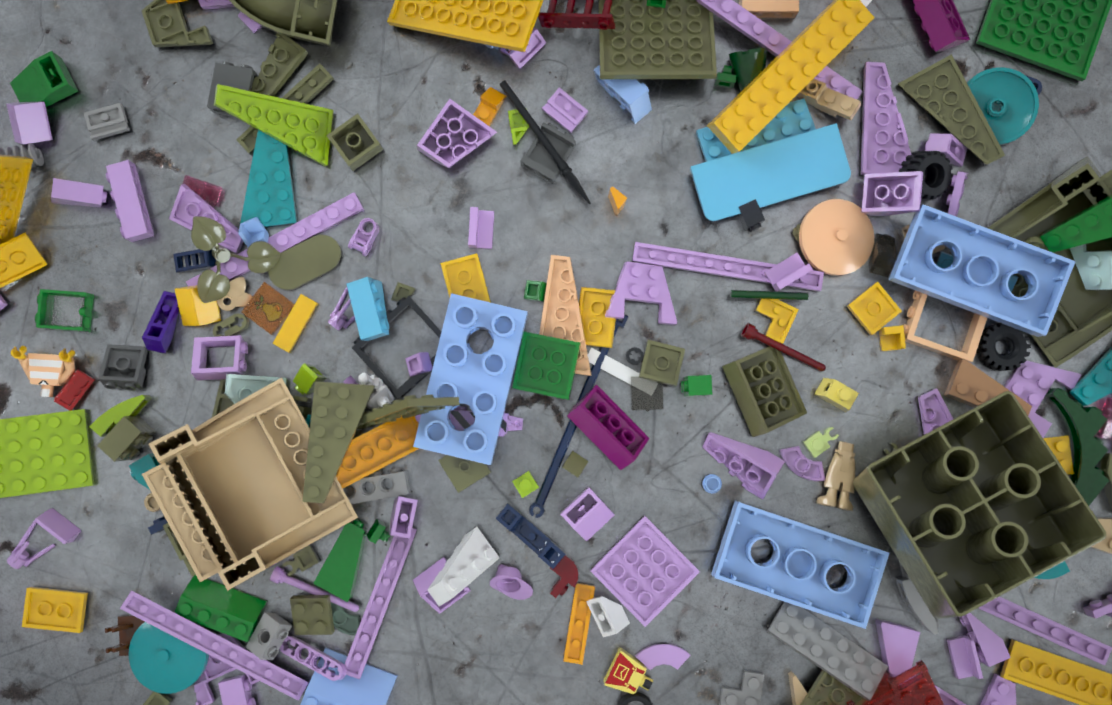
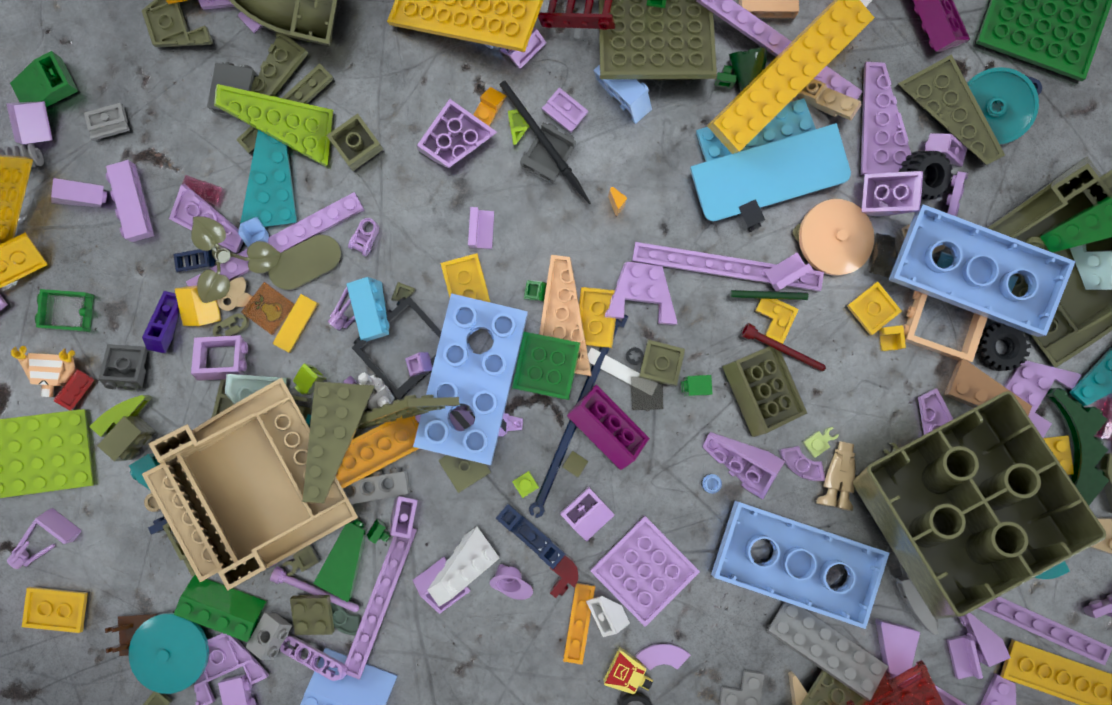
(214, 645): lavender plate -> none
(837, 394): light yellow torso -> none

